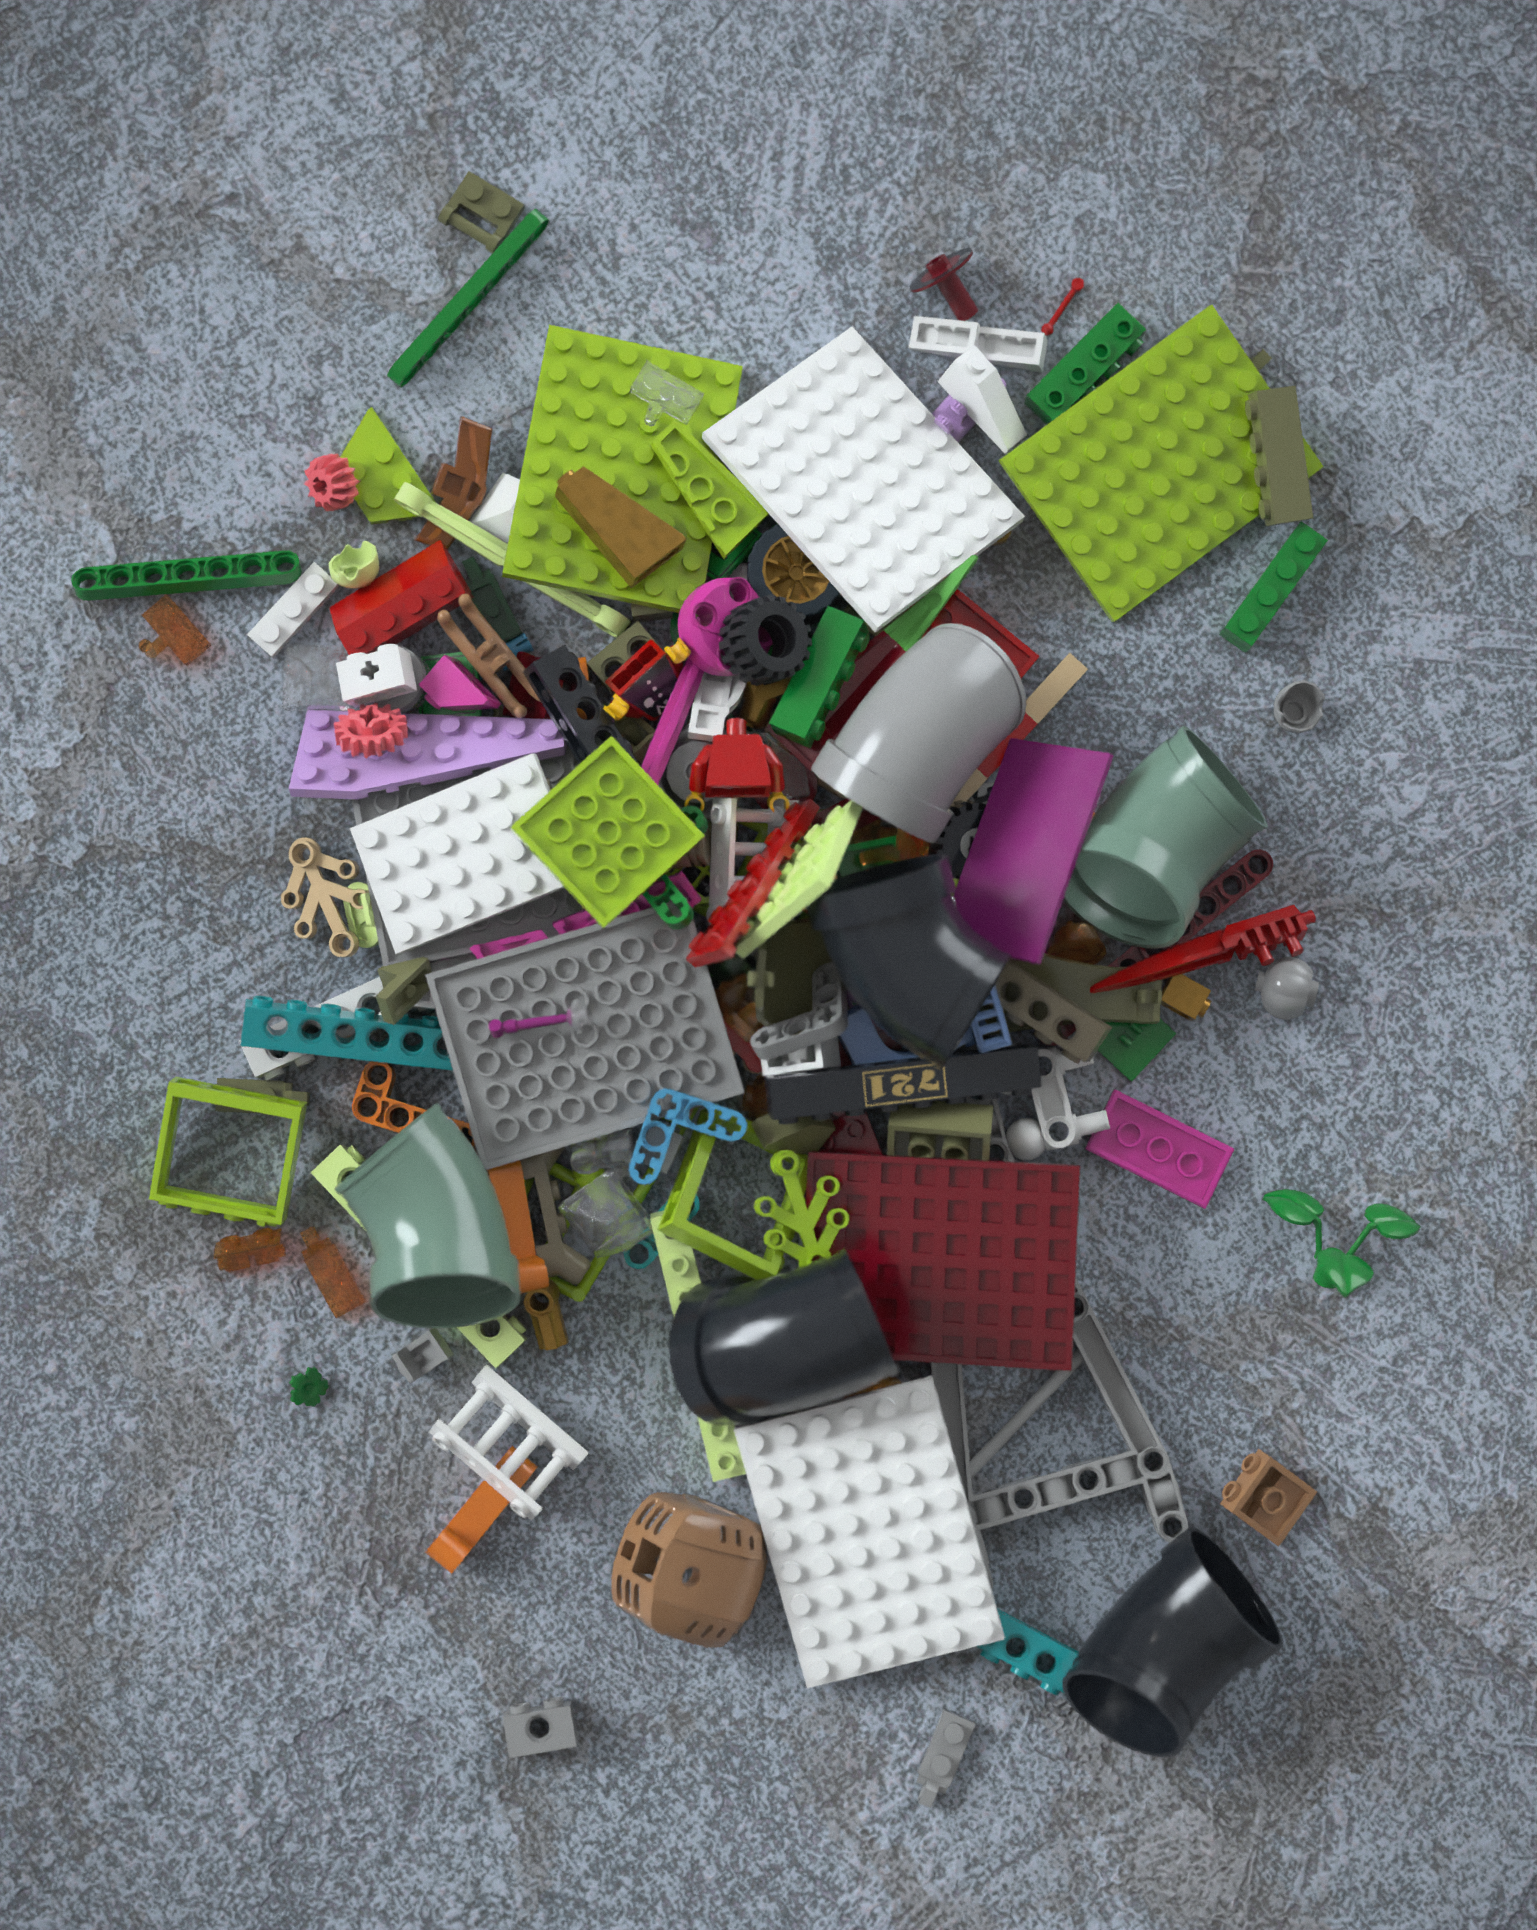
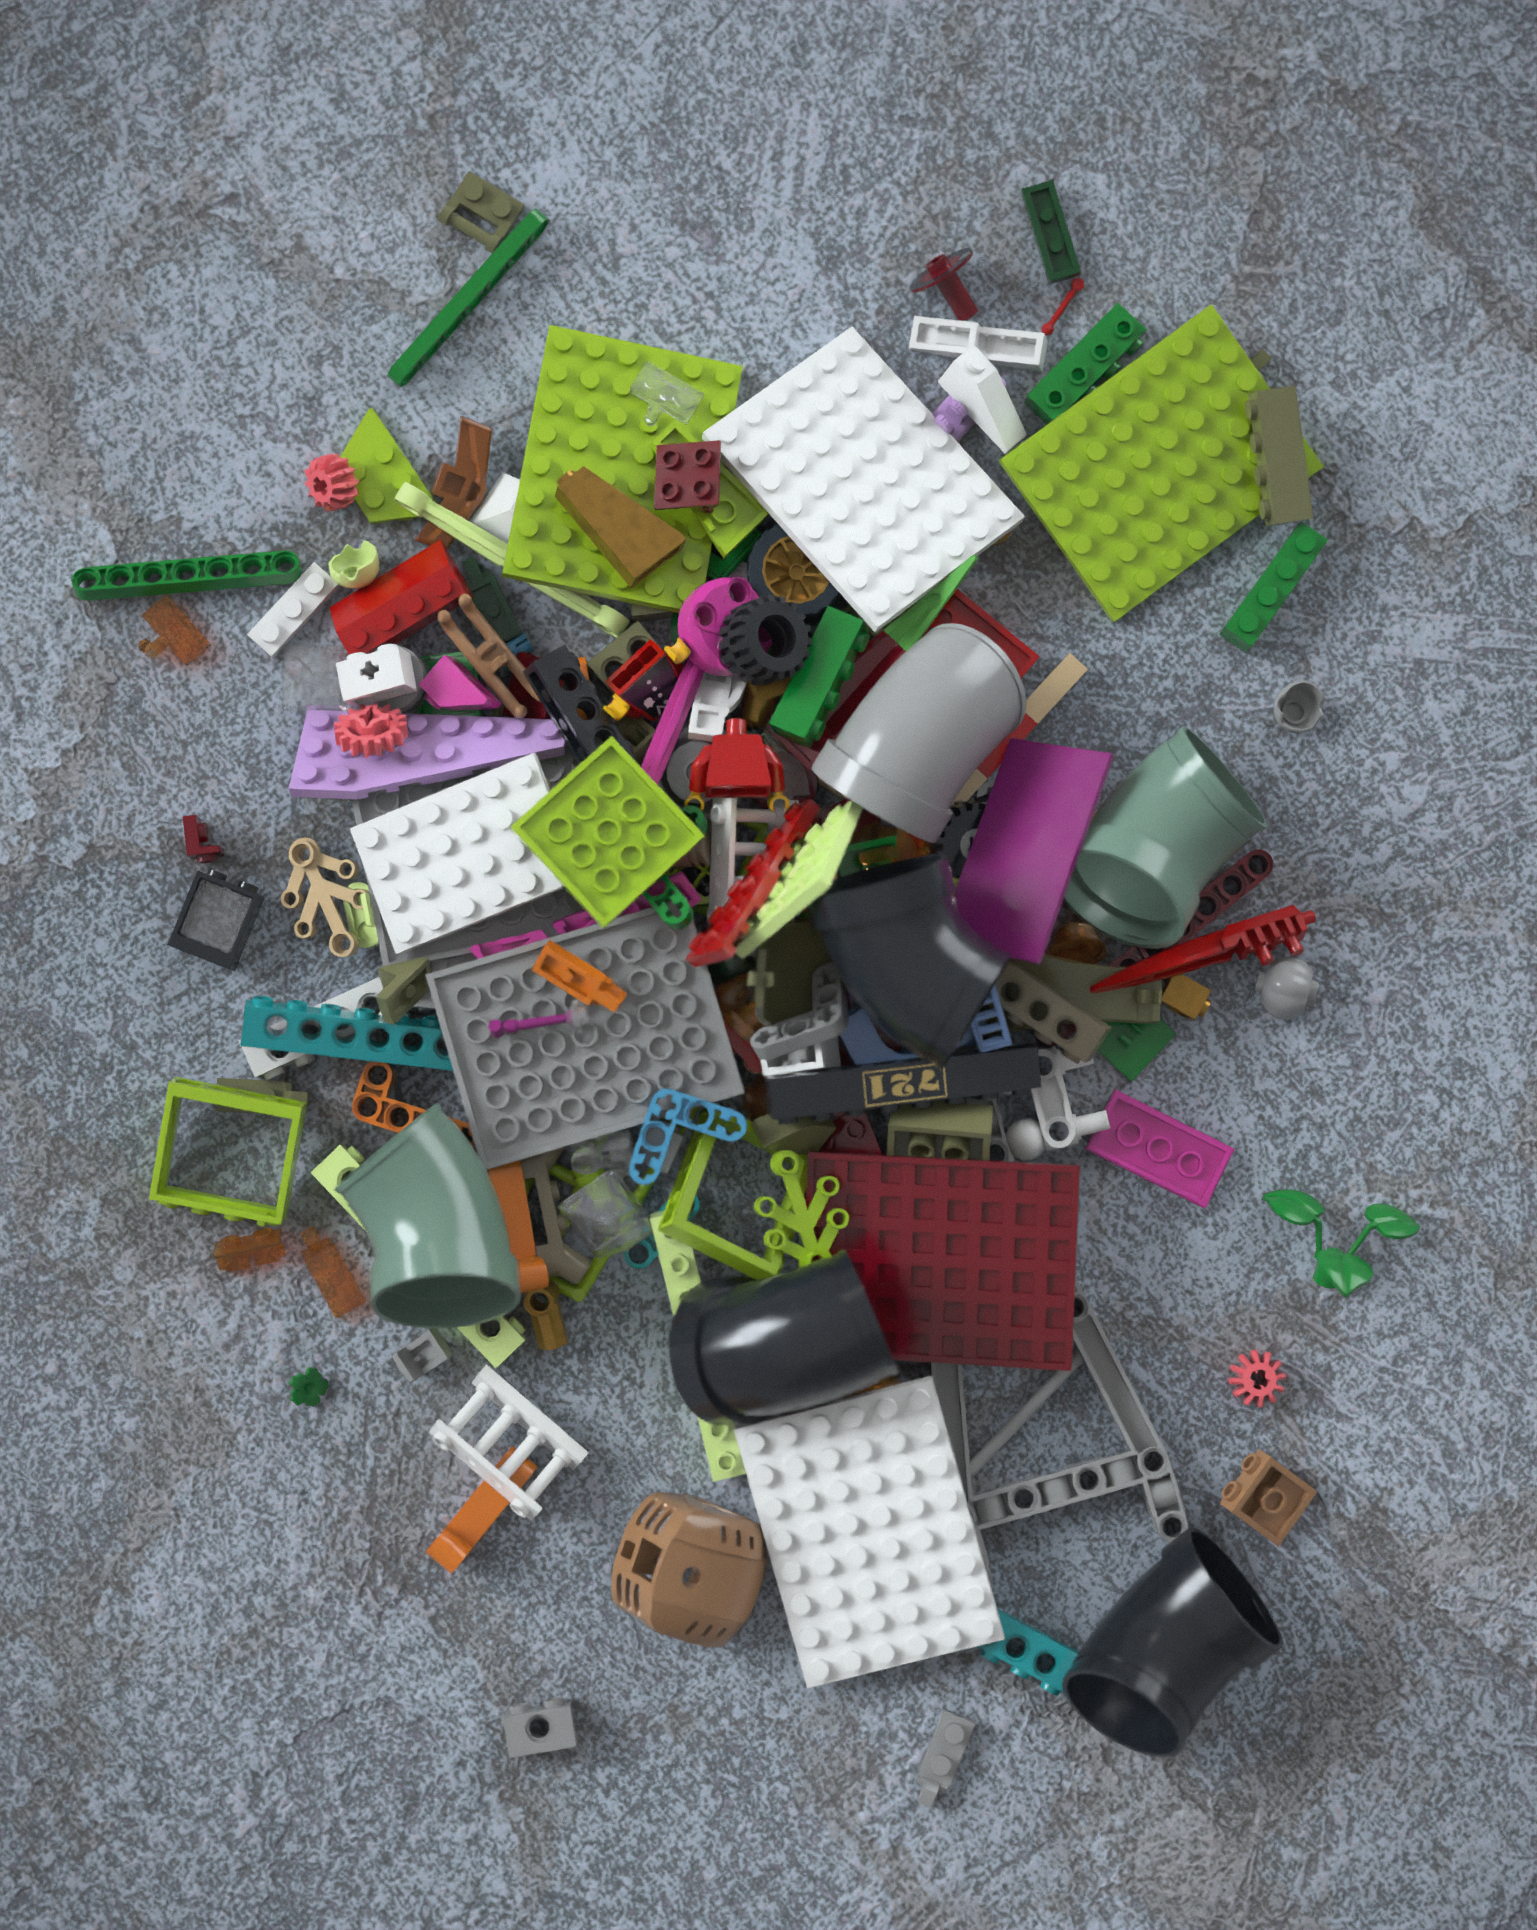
(195, 836): none -> dark red bracket
(218, 917): none -> window
(577, 977): none -> orange hinge
(688, 476): none -> dark red hinge
(1050, 232): none -> dark green plate
(1267, 1372): none -> coral gear

